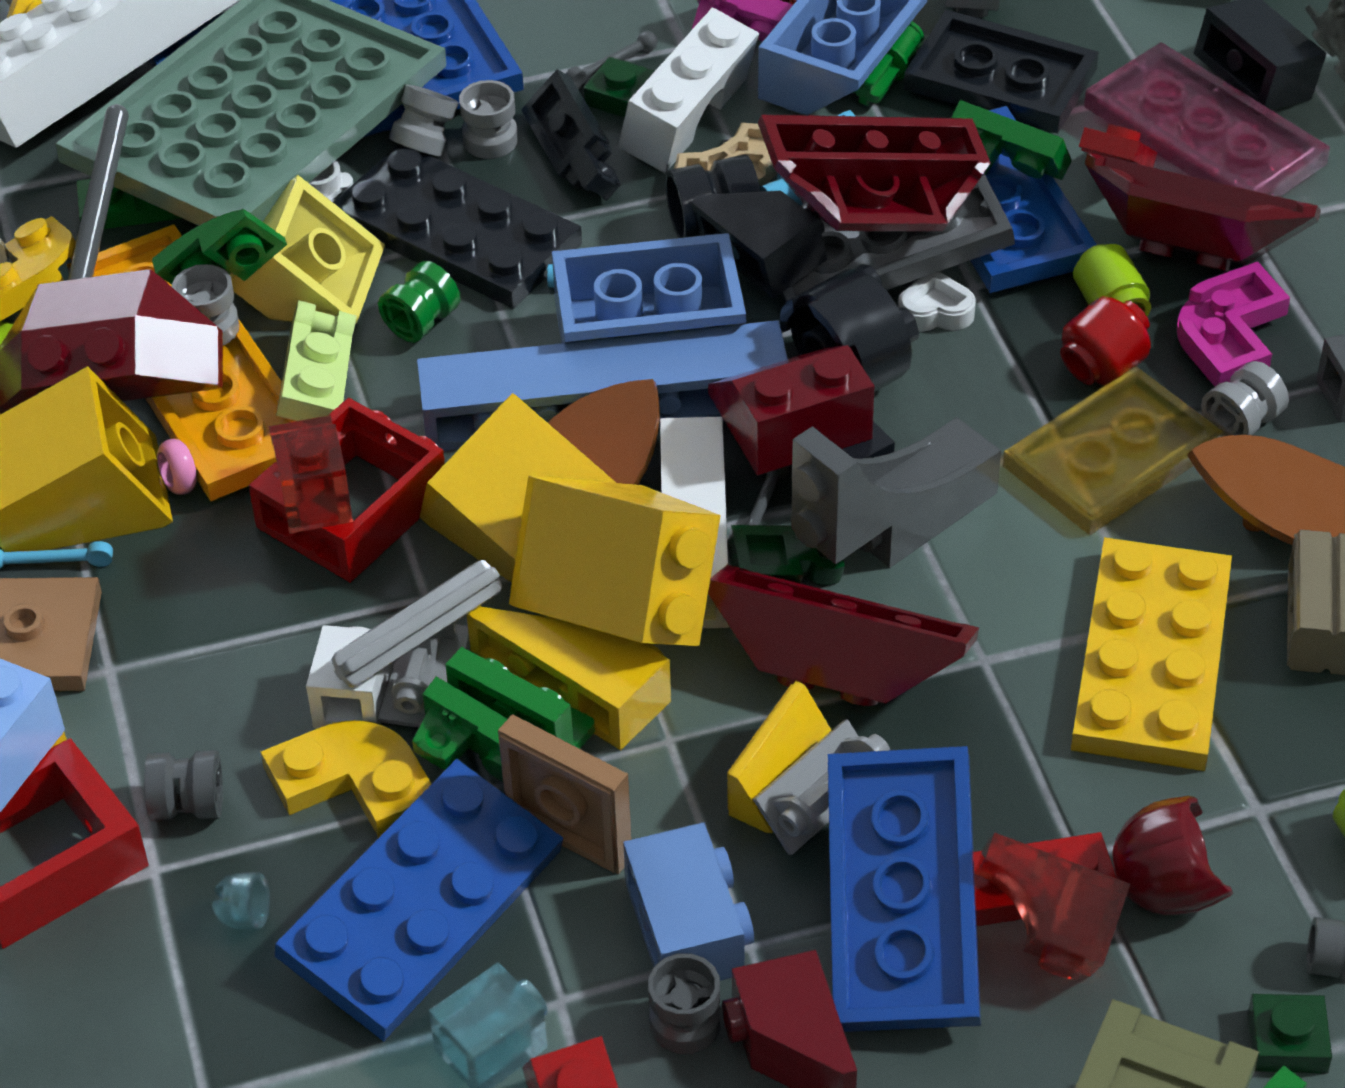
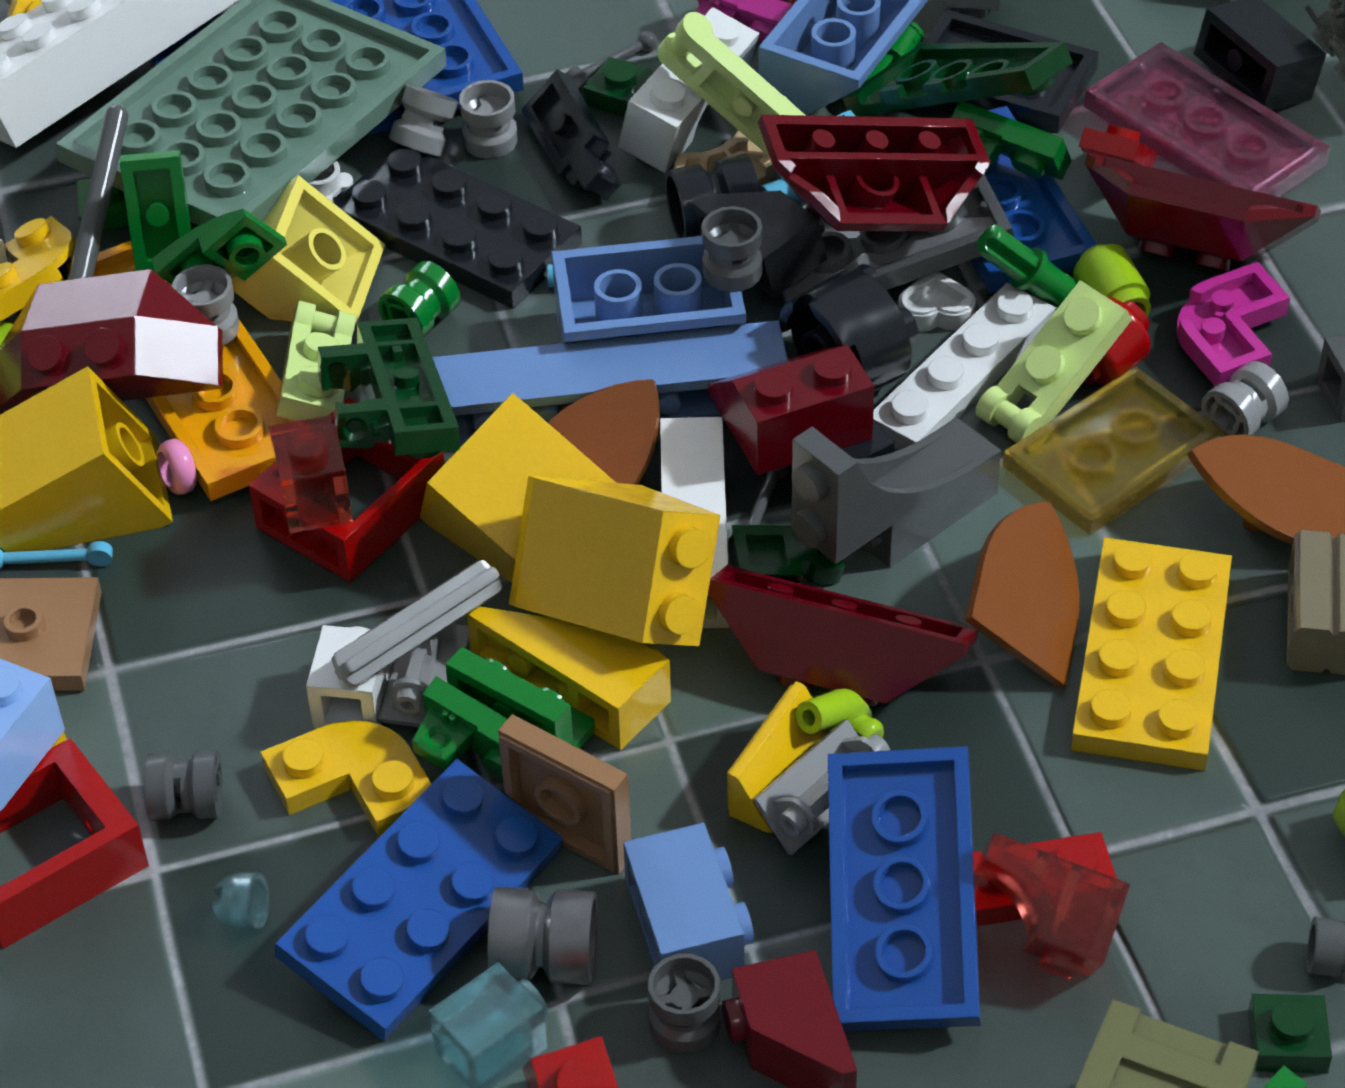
(154, 202): none -> green hinge
(408, 391): none -> dark green hinge
(544, 935): none -> flat silver wheel
(721, 77): none -> yellowish green plate
(732, 249): none -> dark grey wheel
(834, 707): none -> lime arm
(959, 73): none -> dark green wing
(963, 366): none -> white plate
(1025, 266): none -> green axle
(1029, 591): none -> dark orange shield
(1055, 362): none -> yellowish green plate
(1167, 859): dark red hair -> none

